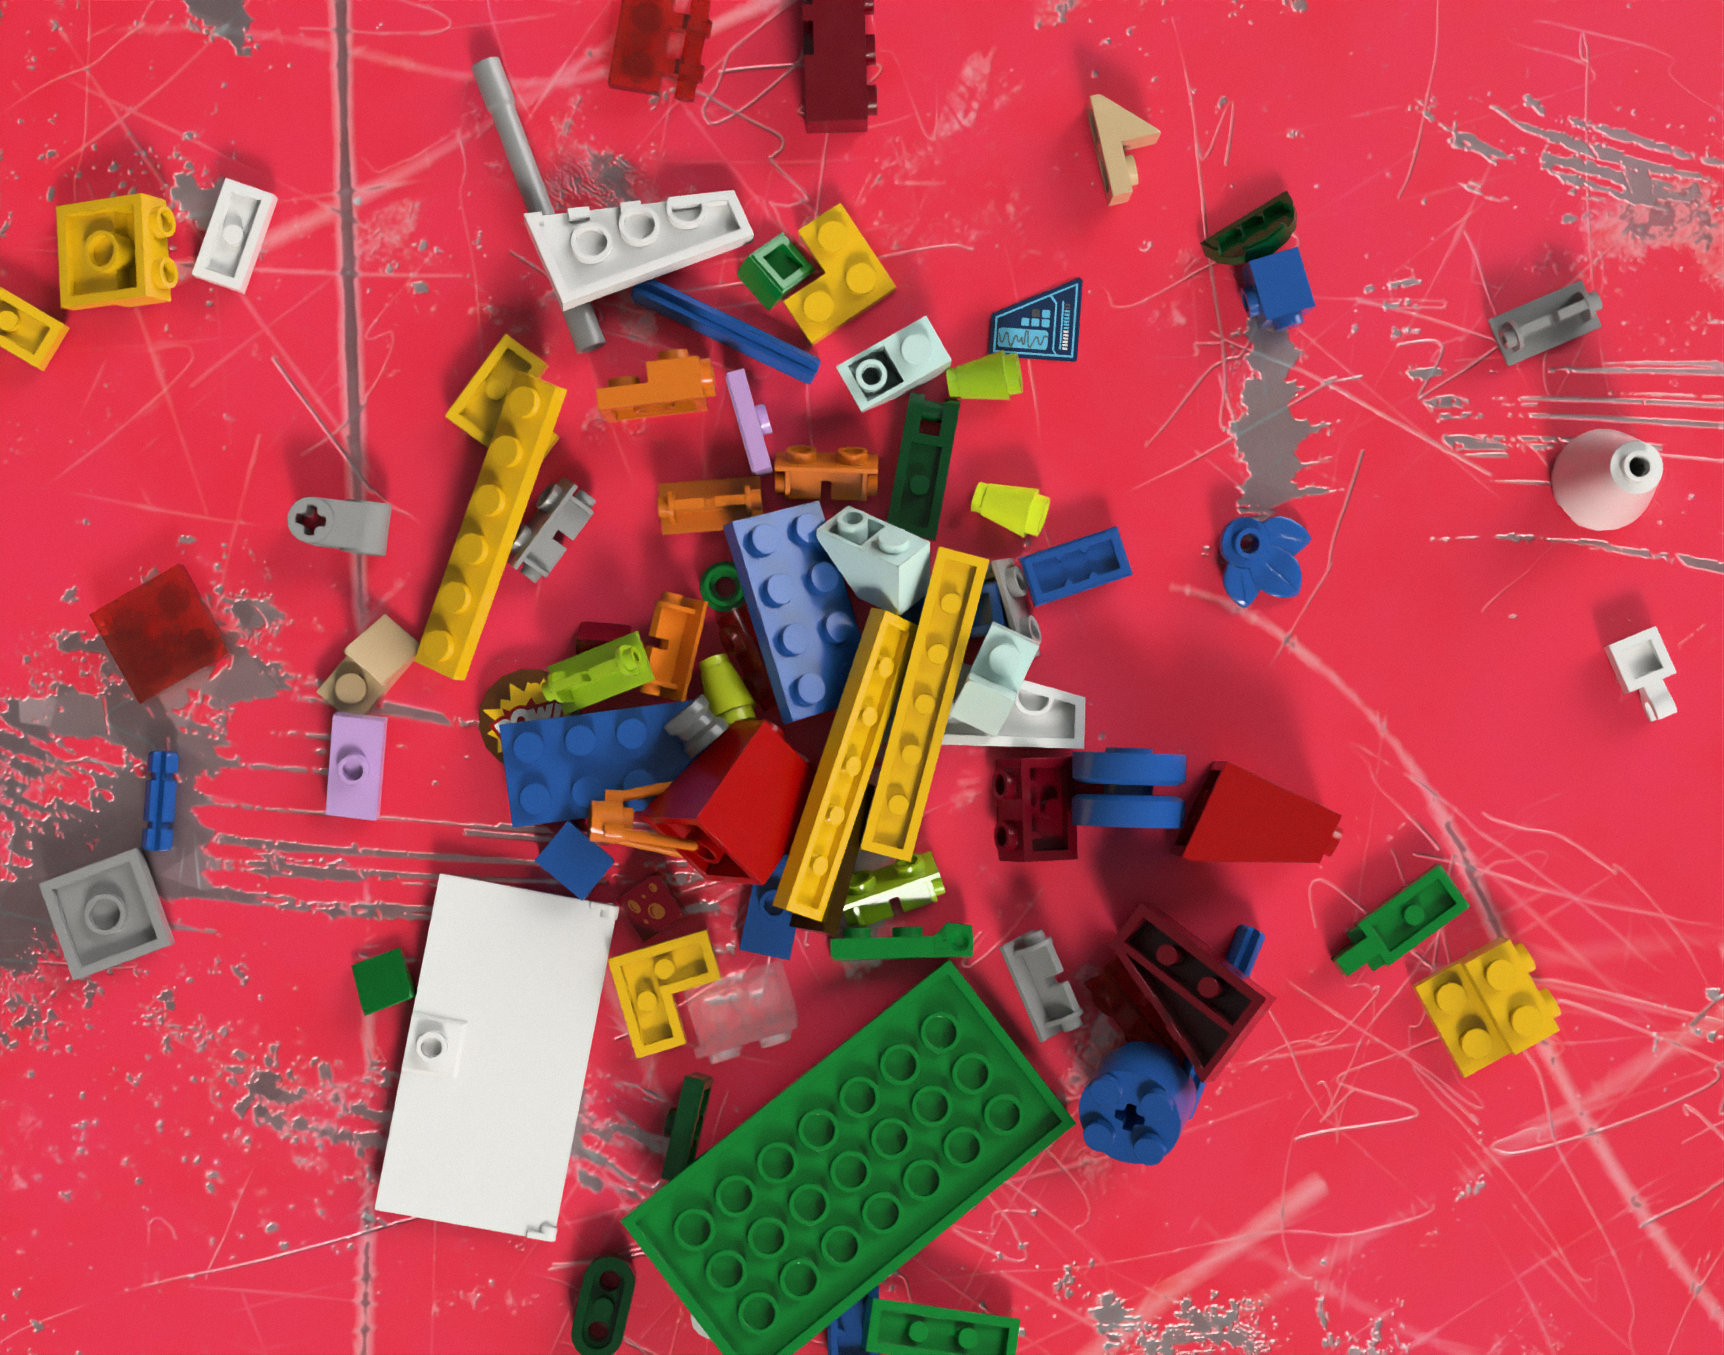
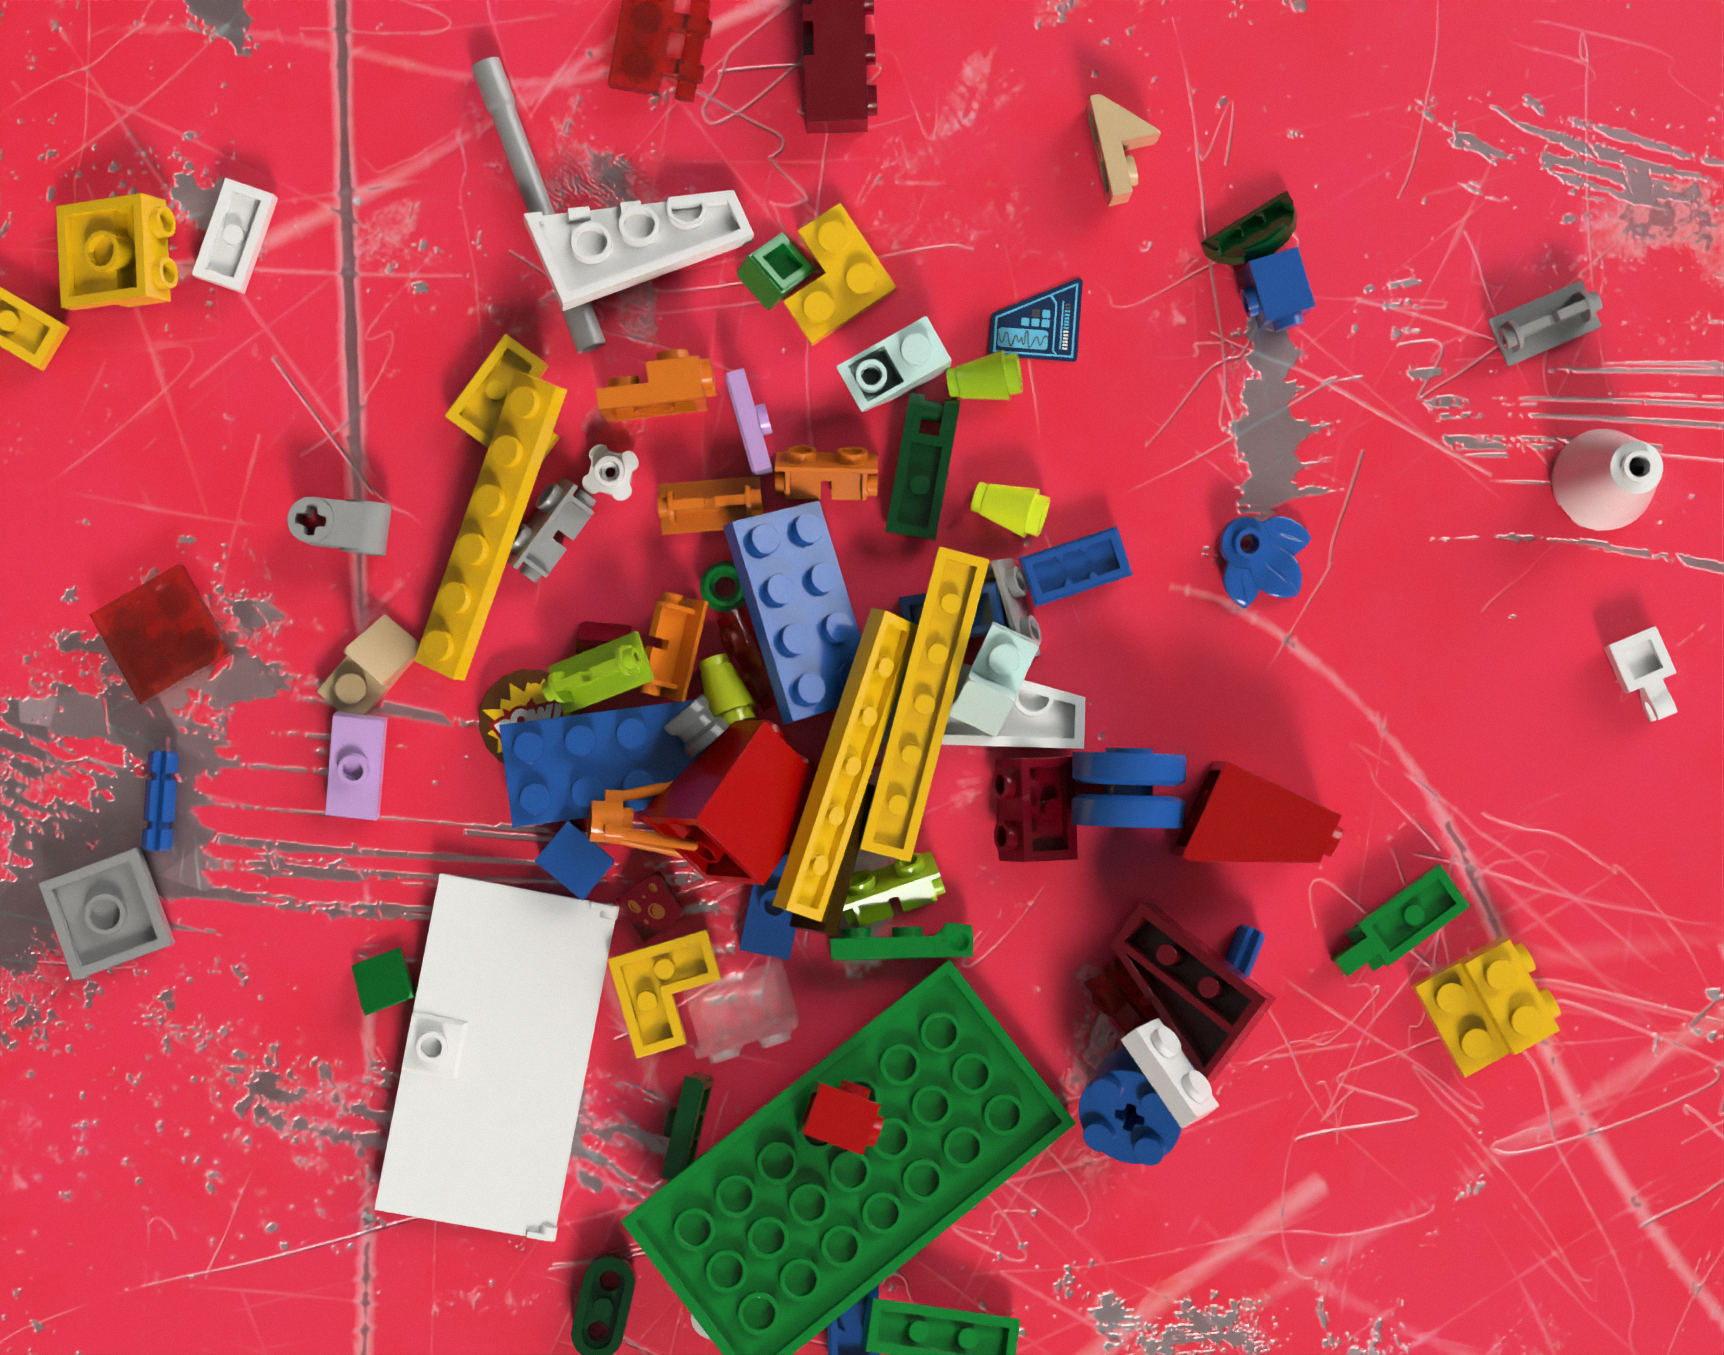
(619, 484): none -> white plate
(727, 330): blue axle -> none
(842, 1116): none -> red brick
(877, 559): light aqua slope -> none
(1032, 967): light grey hinge -> none
(1170, 1073): none -> white plate

